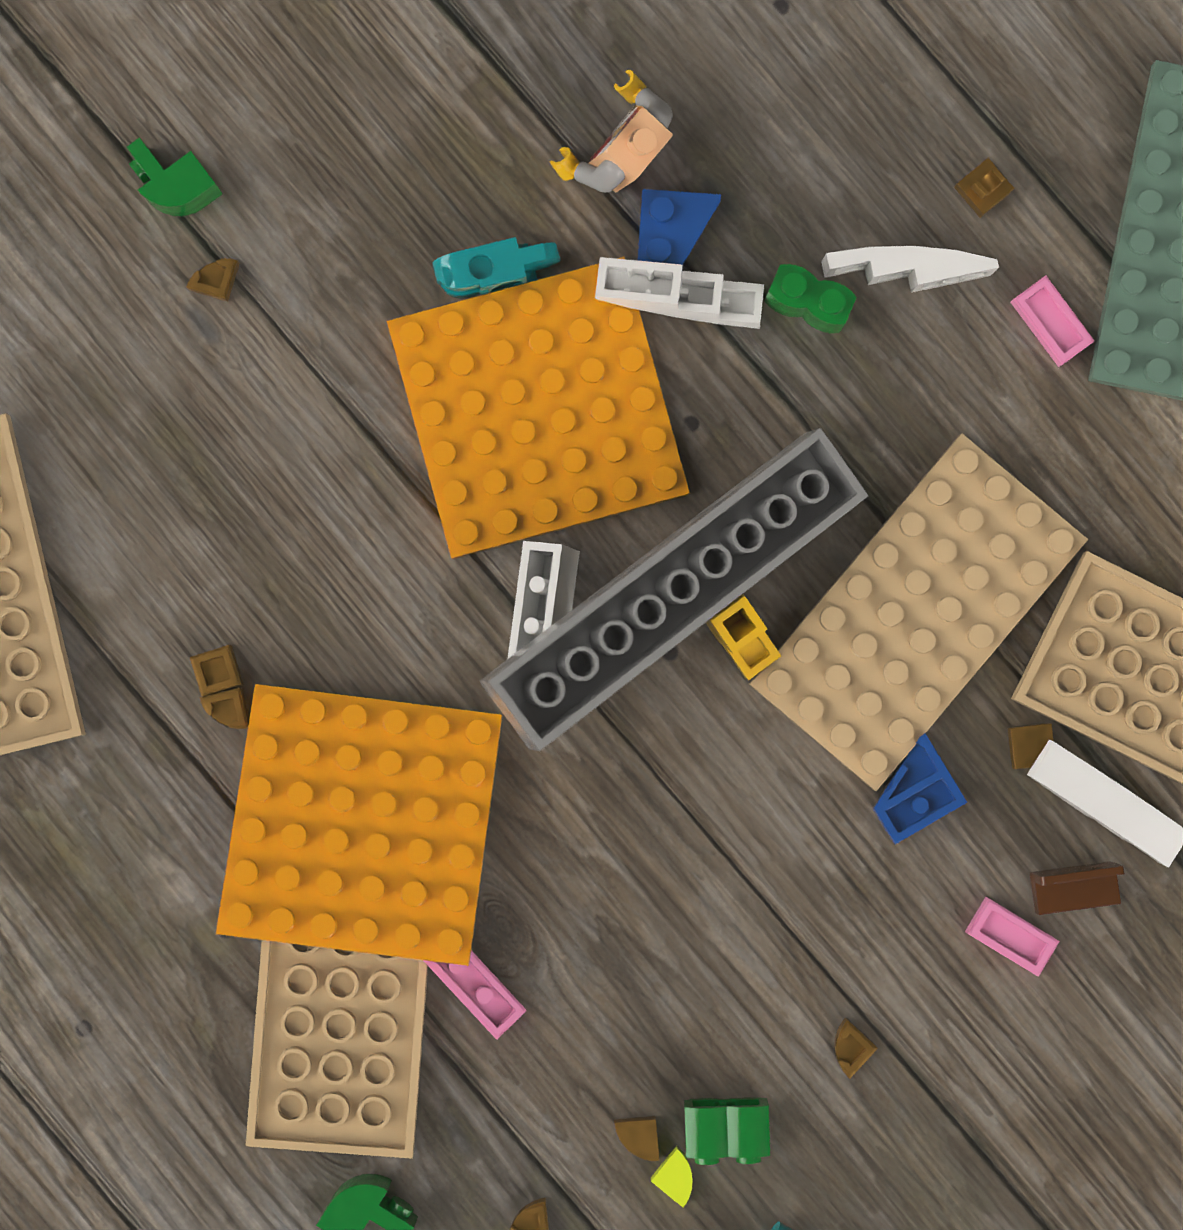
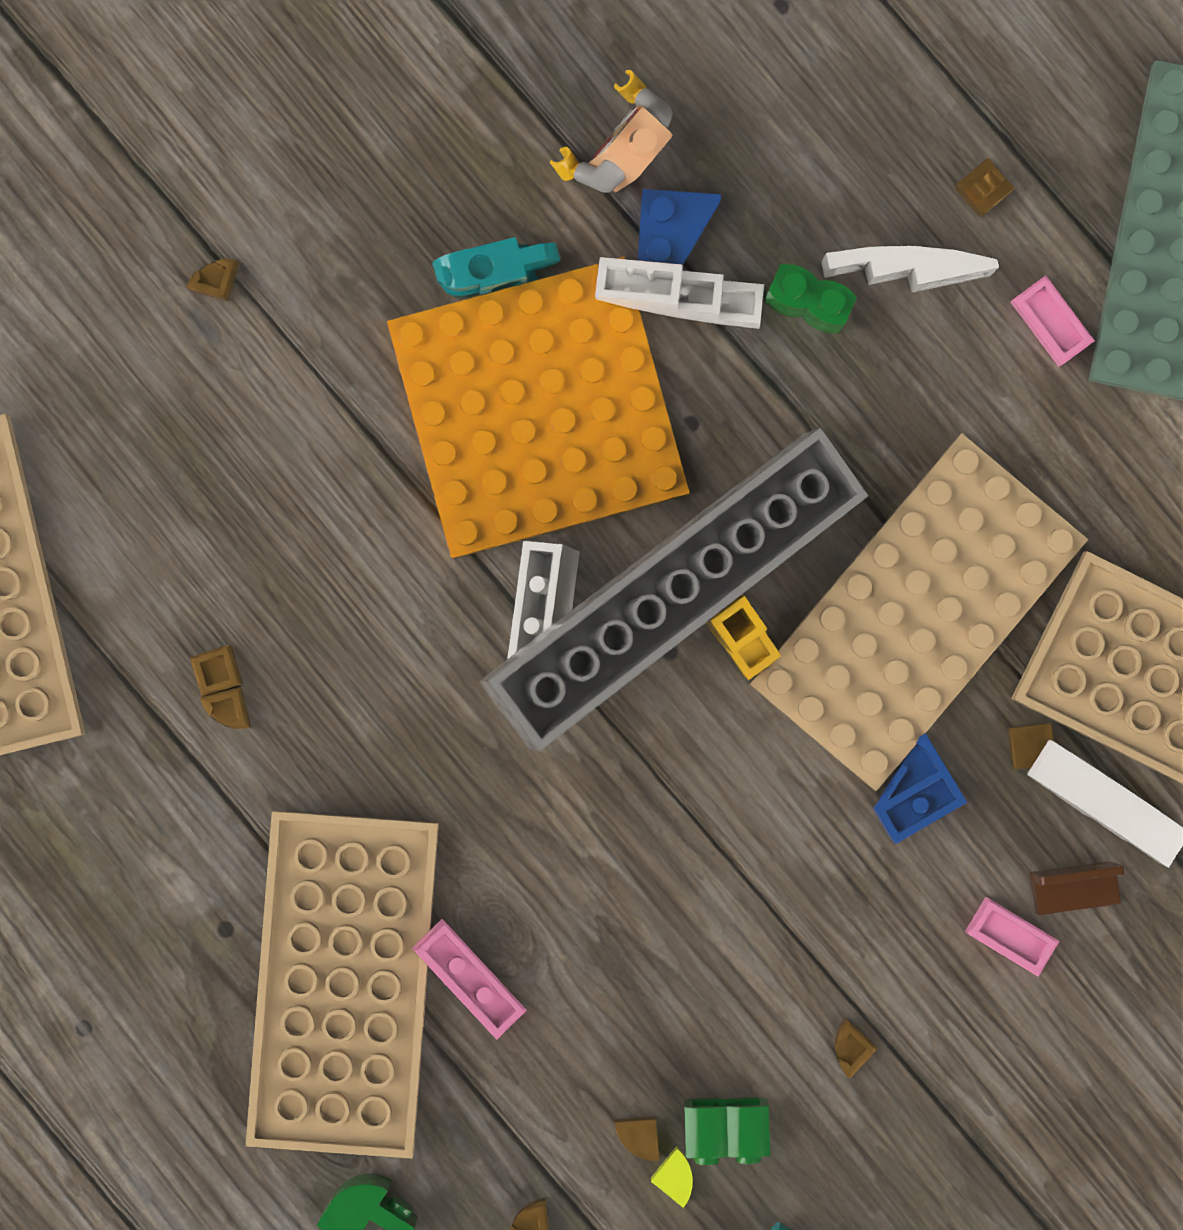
(179, 188): green brick -> none
(360, 825): light orange plate -> none

